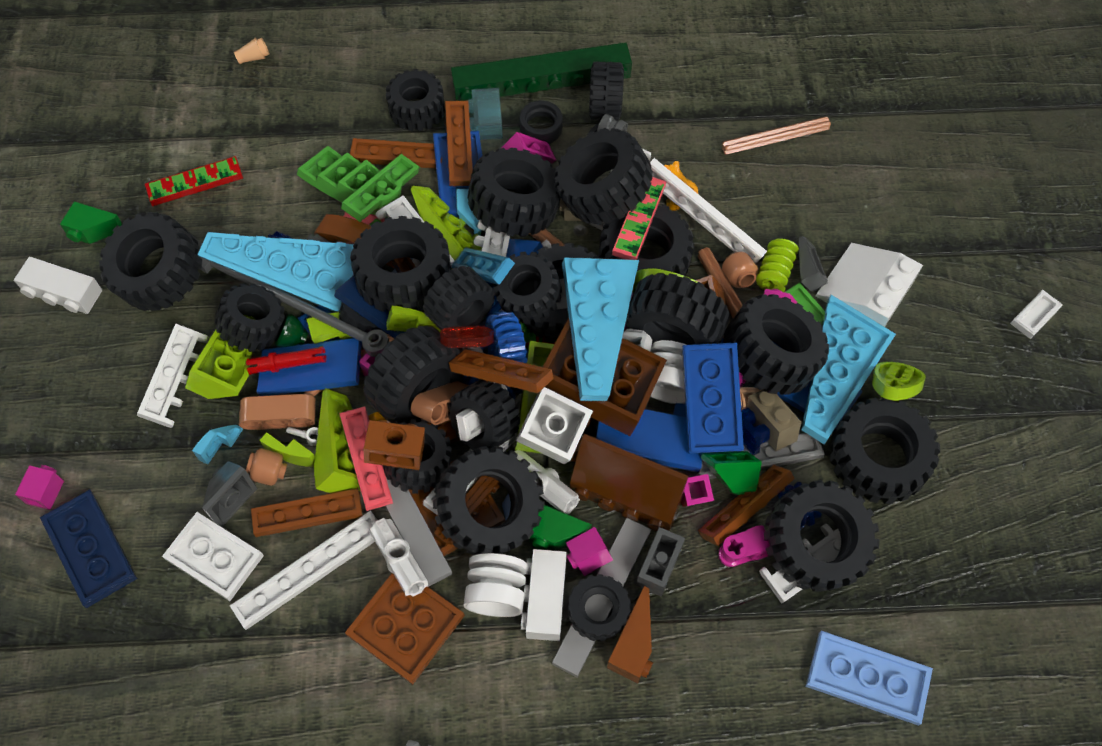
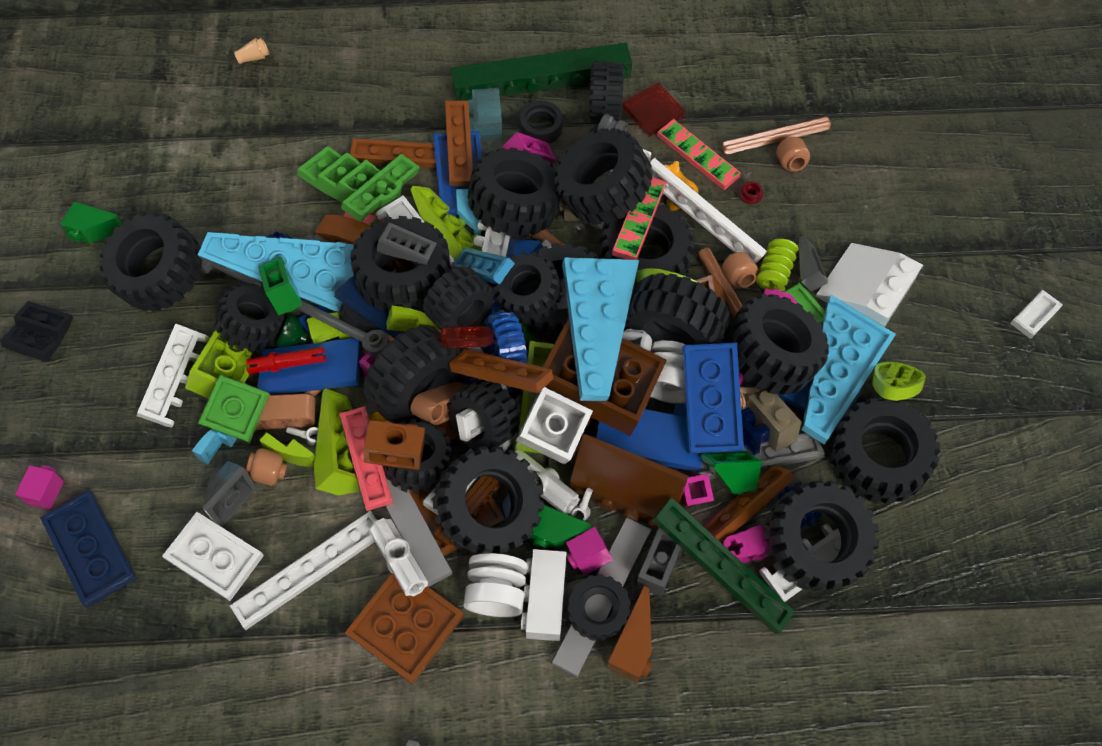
(37, 331): none -> black slope
(58, 285): white brick -> none
(193, 181): tile -> none
(234, 408): none -> bright green tile
(279, 286): none -> green slope
(306, 512): dark orange plate -> none
(399, 235): none -> dark grey slope
(412, 86): black tyre -> none
(583, 506): none -> white hand
(653, 109): none -> clear red tile
(698, 154): none -> tile
(723, 566): none -> dark green plate
(751, 188): none -> dark red plate
(793, 154): none -> nougat head
(869, 677): light blue tile -> none

